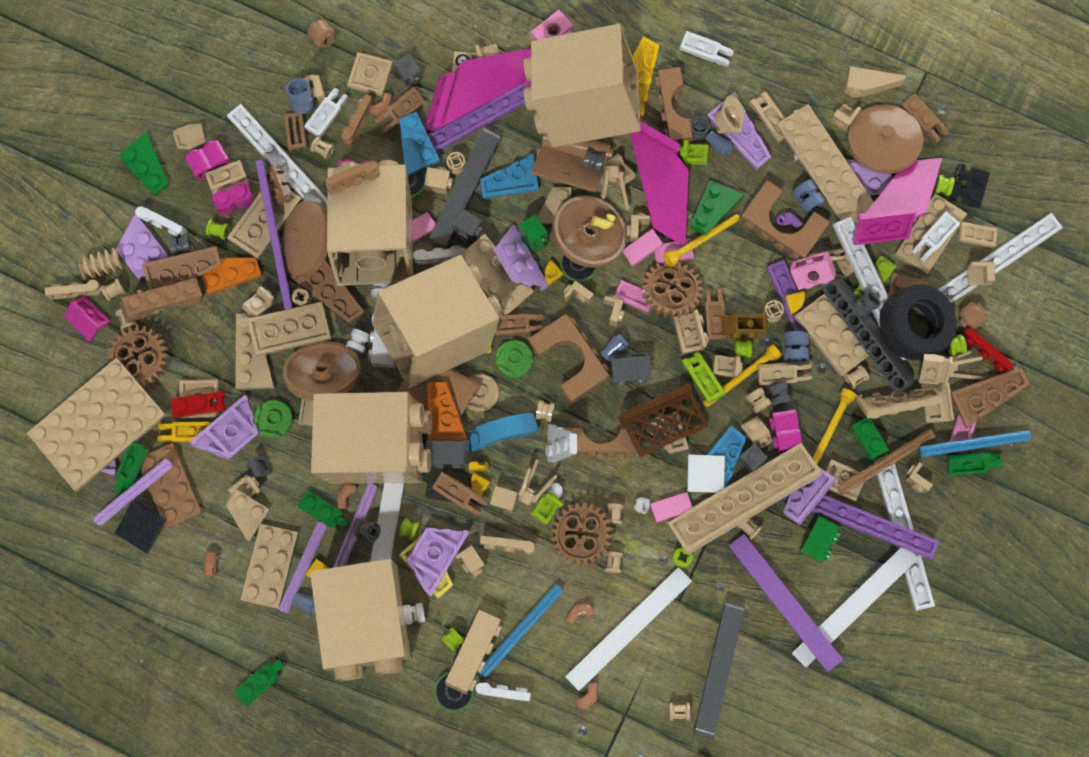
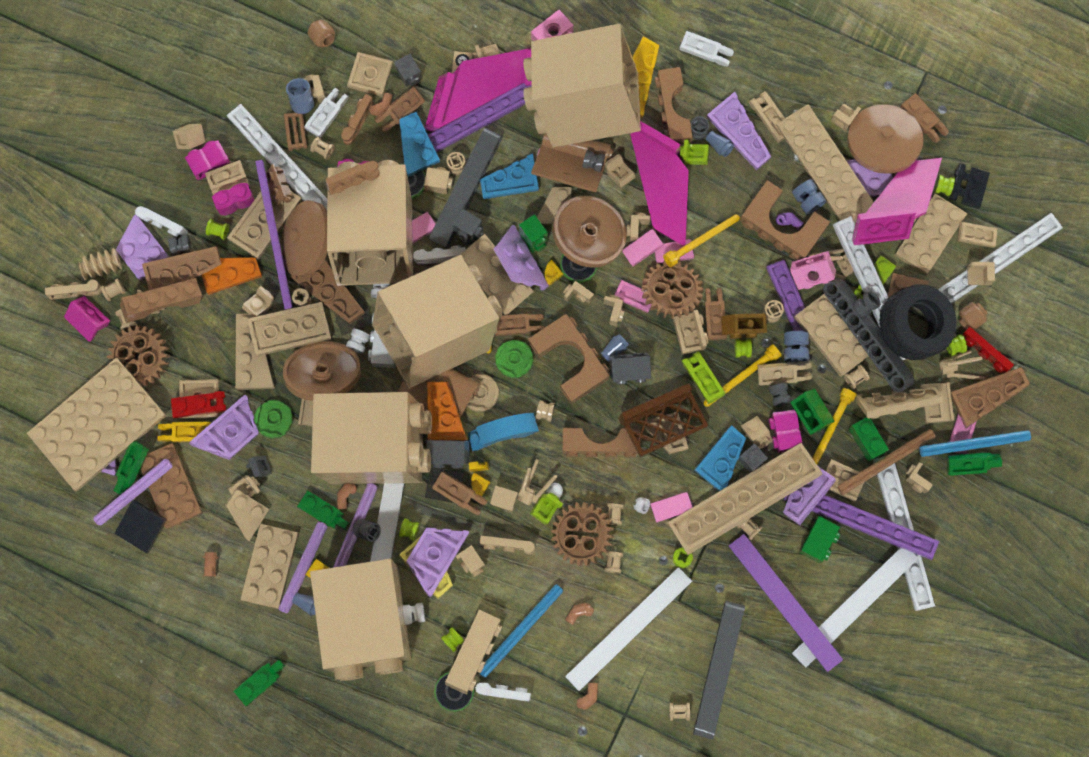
(144, 163): green wing -> none
(560, 443): white wing -> none
(603, 223): light yellow arm -> none
(611, 174): tan plant -> none
(705, 473): white sticker -> none
(713, 206): green wing -> none
(726, 366): tan bracket -> none
(730, 117): tan piece -> none
(762, 403): tan wheel -> none
(795, 302): yellow tile -> none
(812, 411): none -> green brick
(867, 82): tan slope -> none
(935, 369): tan plate -> none
(937, 234): white hinge -> none

